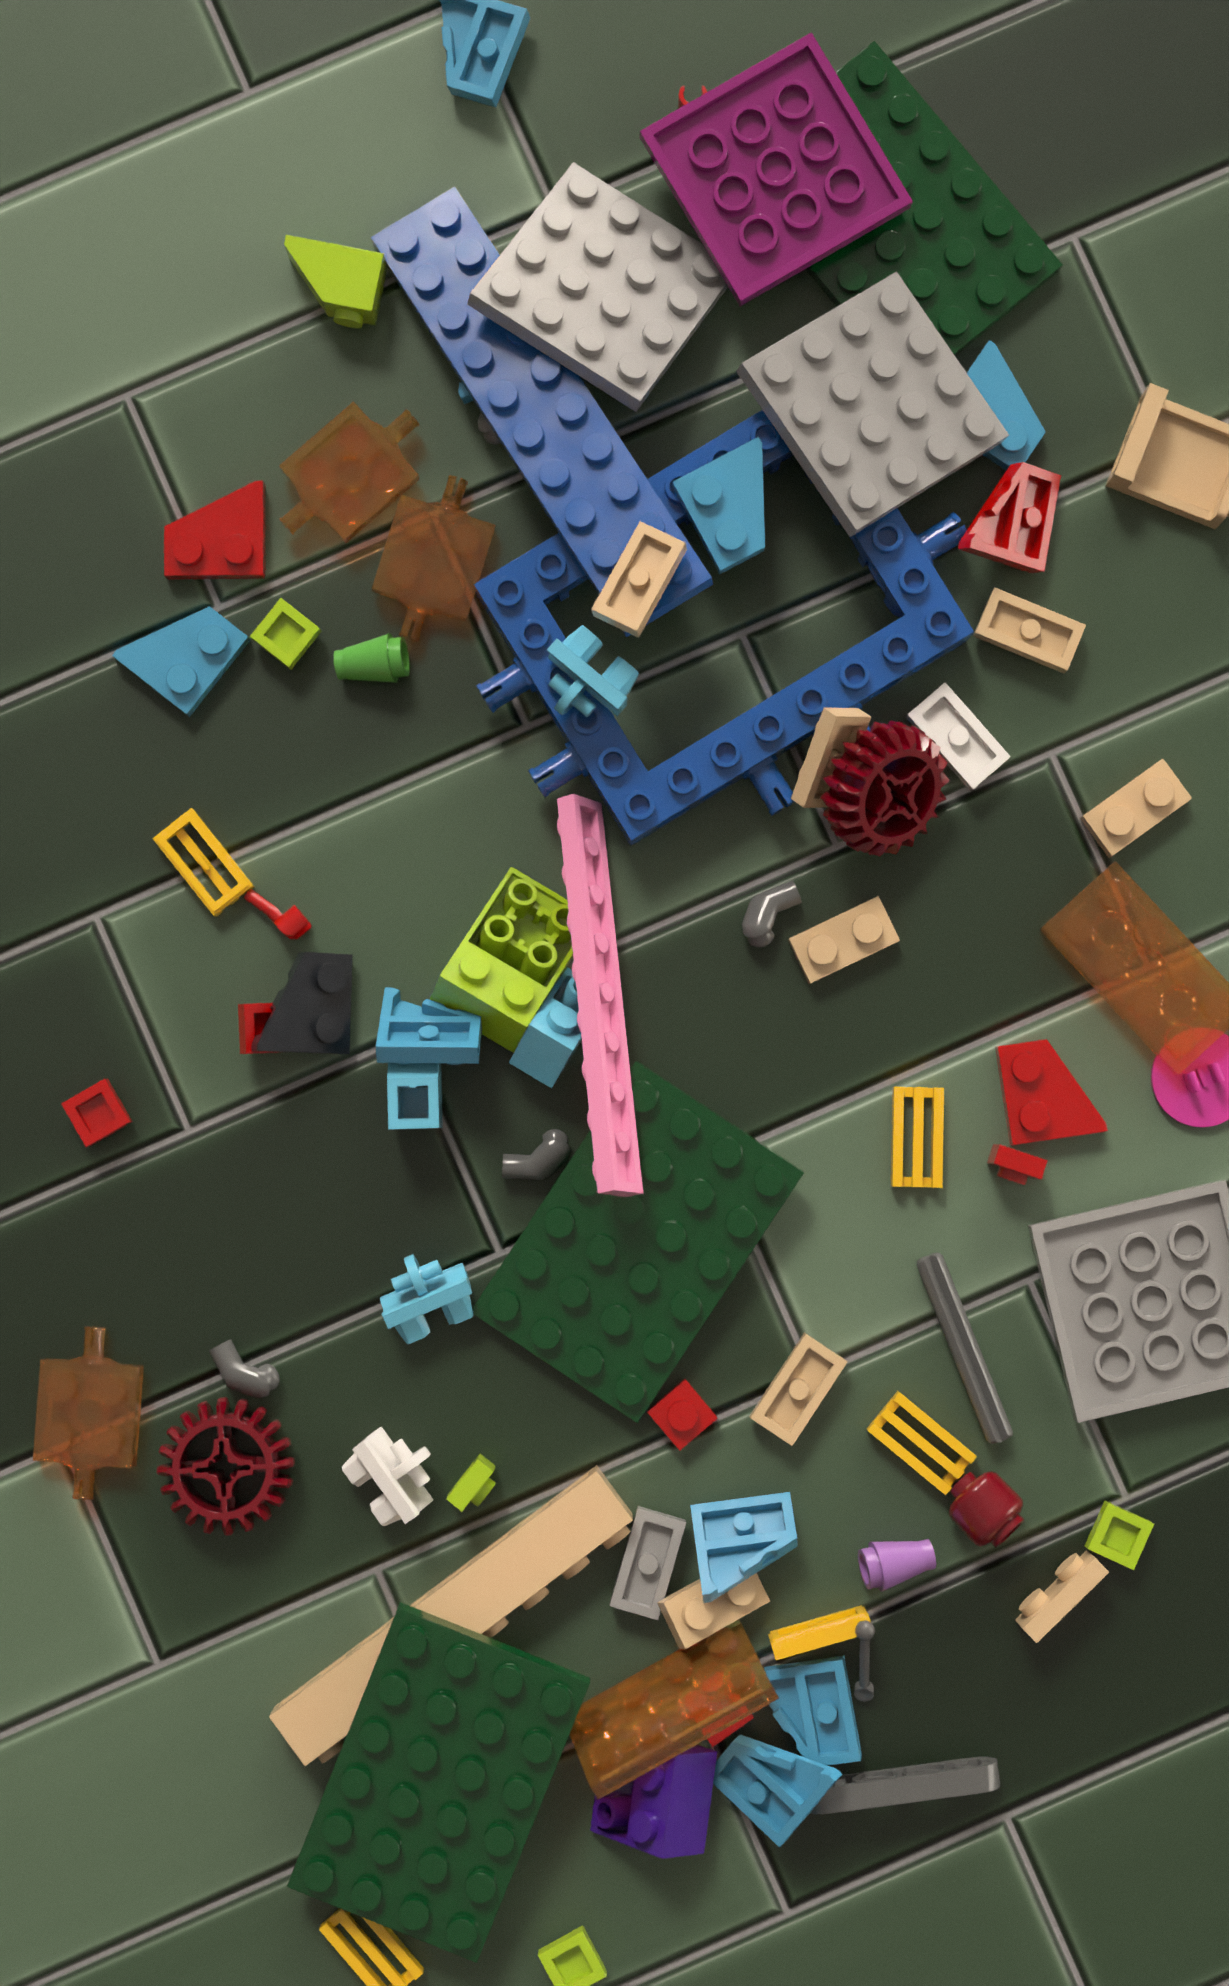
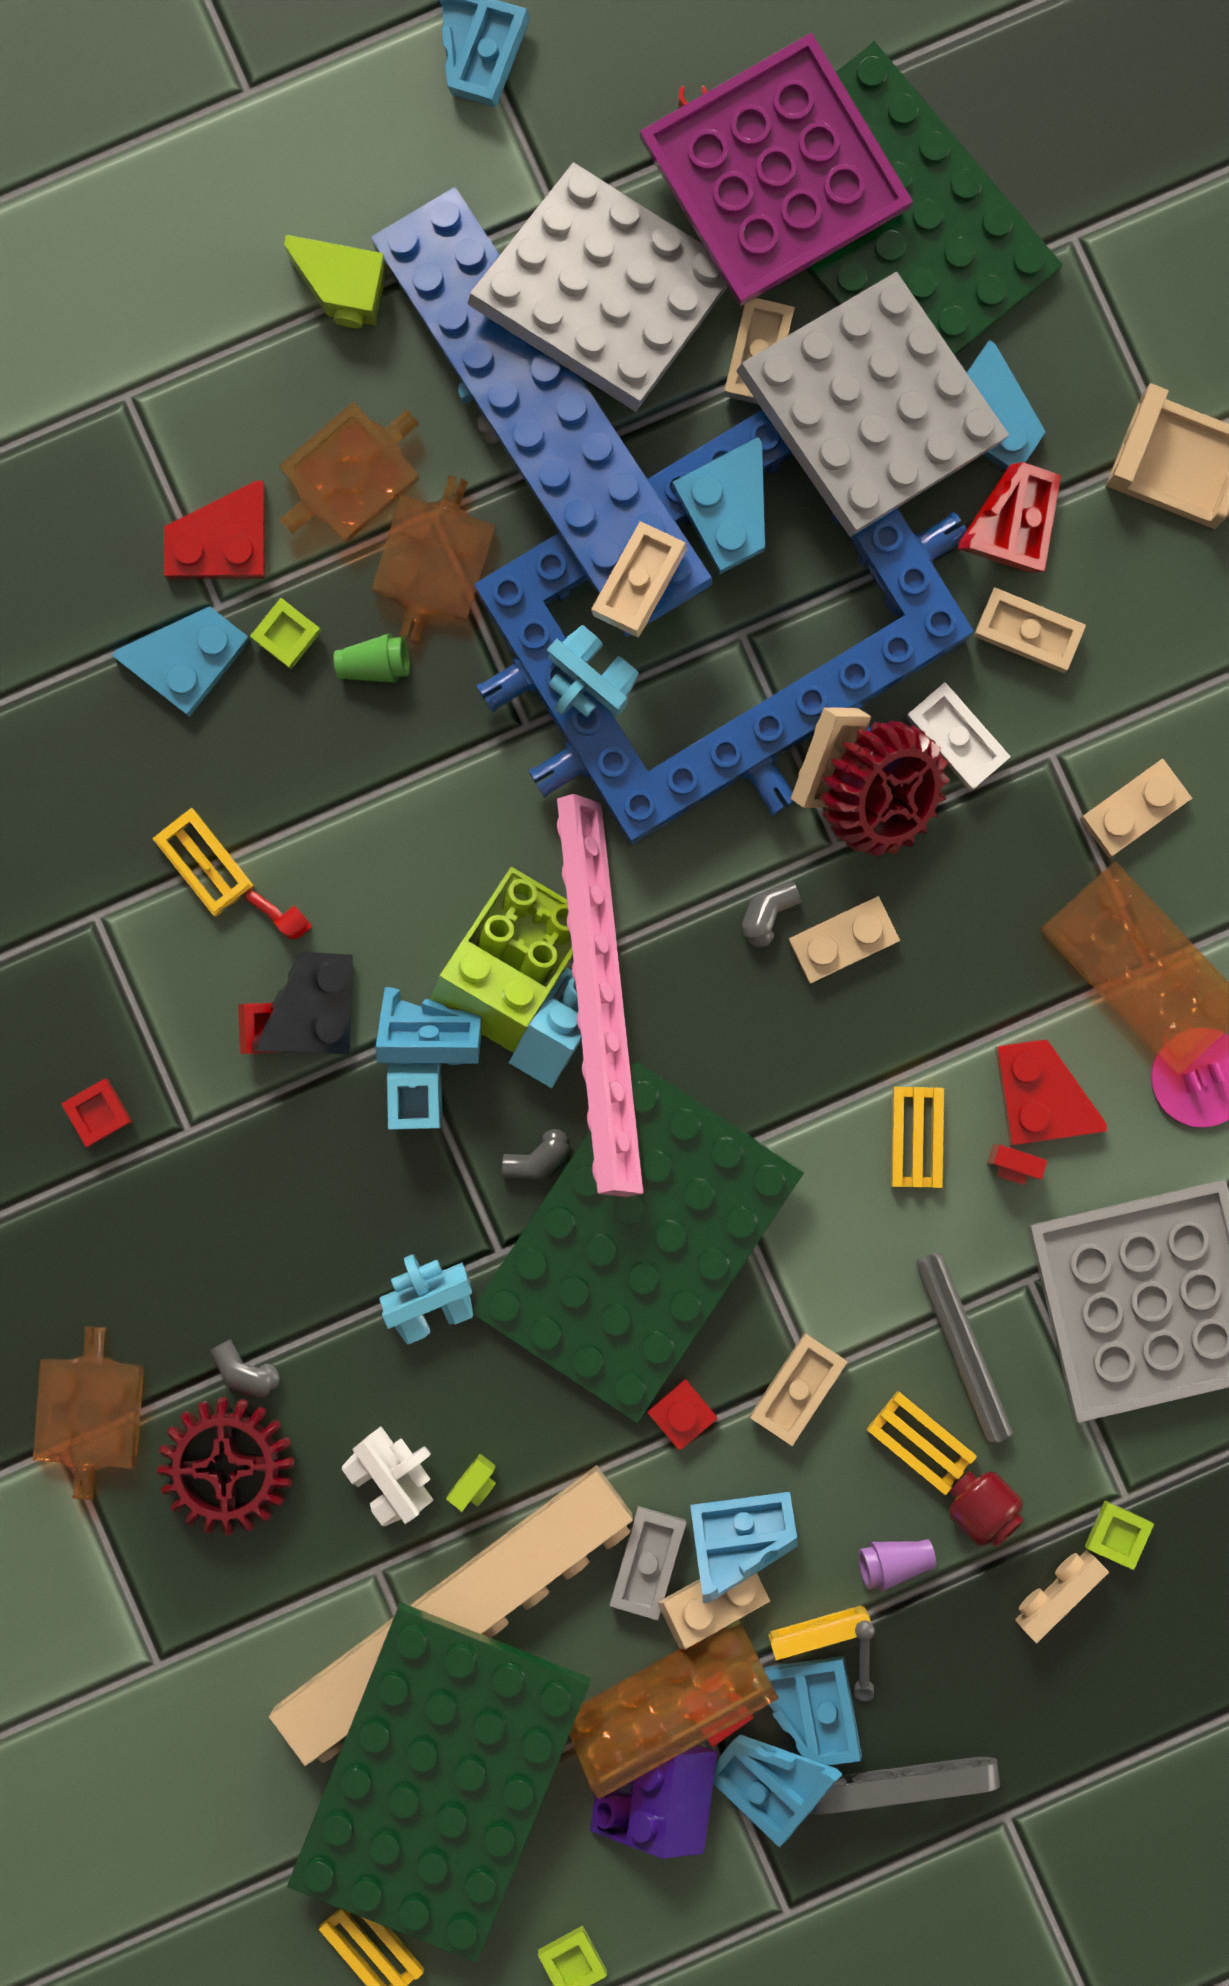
(760, 327): none -> tan plate

